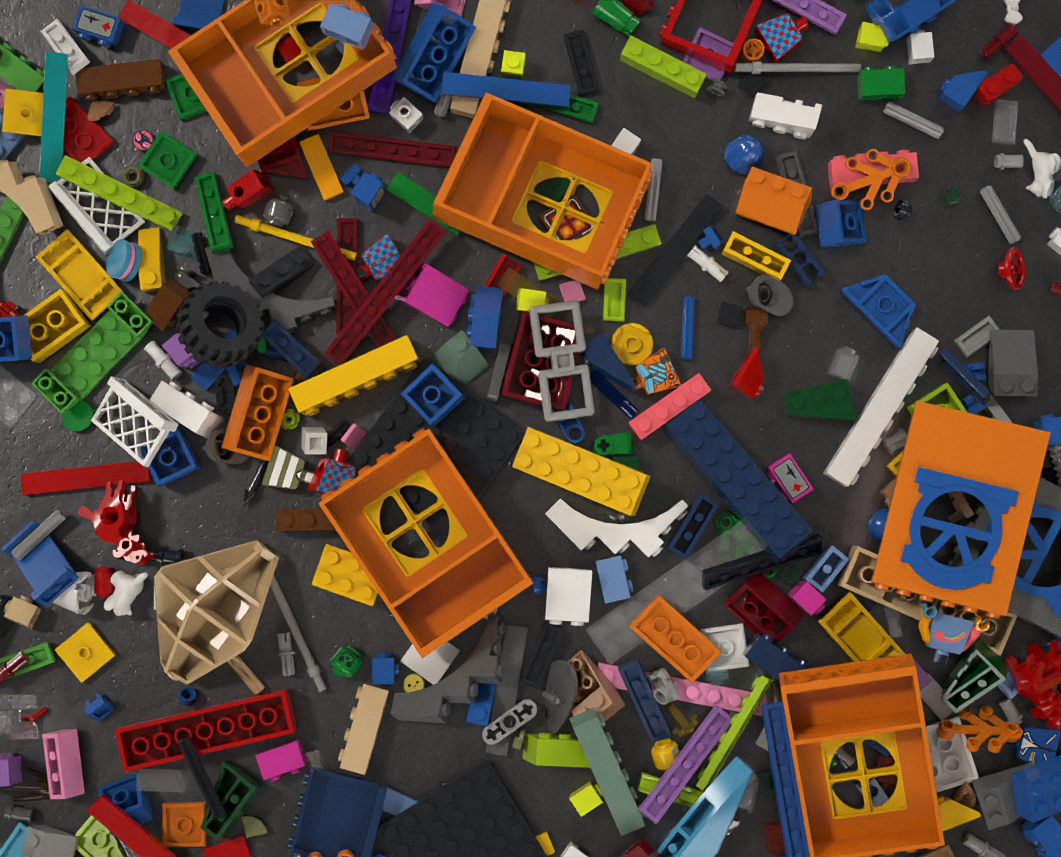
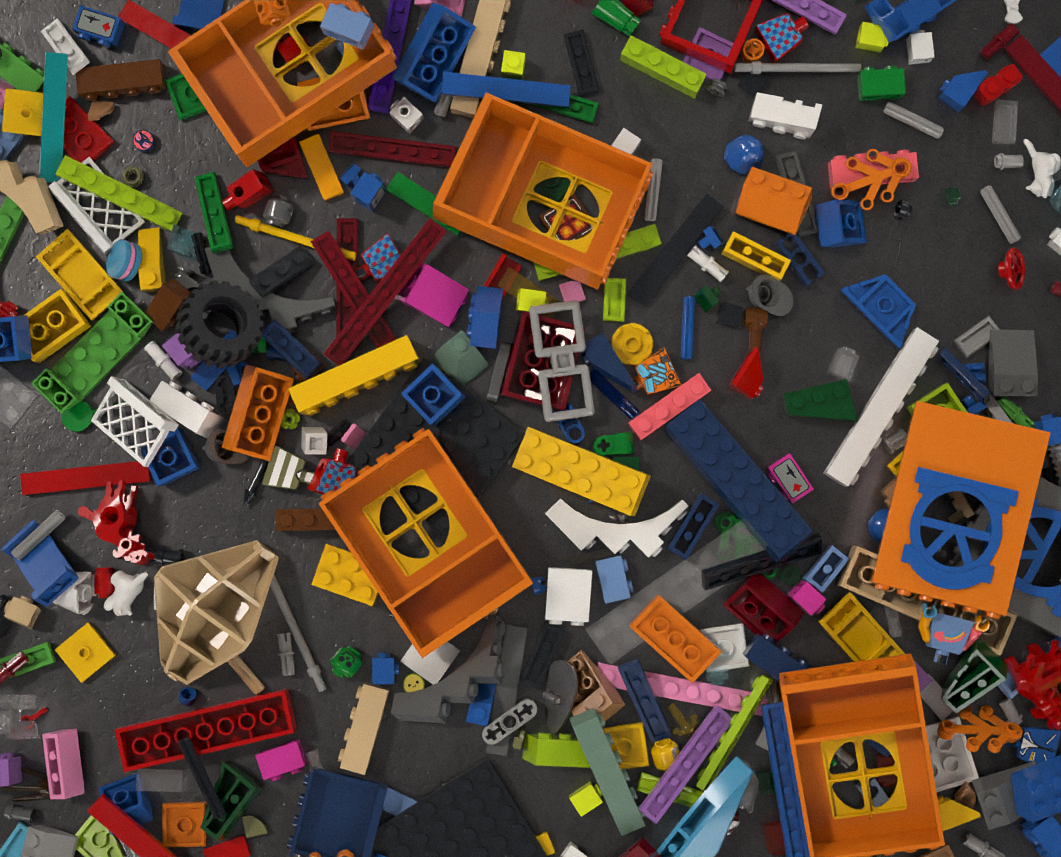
(99, 708): blue tile -> none
(167, 160): green plate -> none
(630, 744): none -> yellow plate
(666, 689): light grey plate -> none
(707, 297): none -> dark green tile
(1014, 413): none -> bright green axle

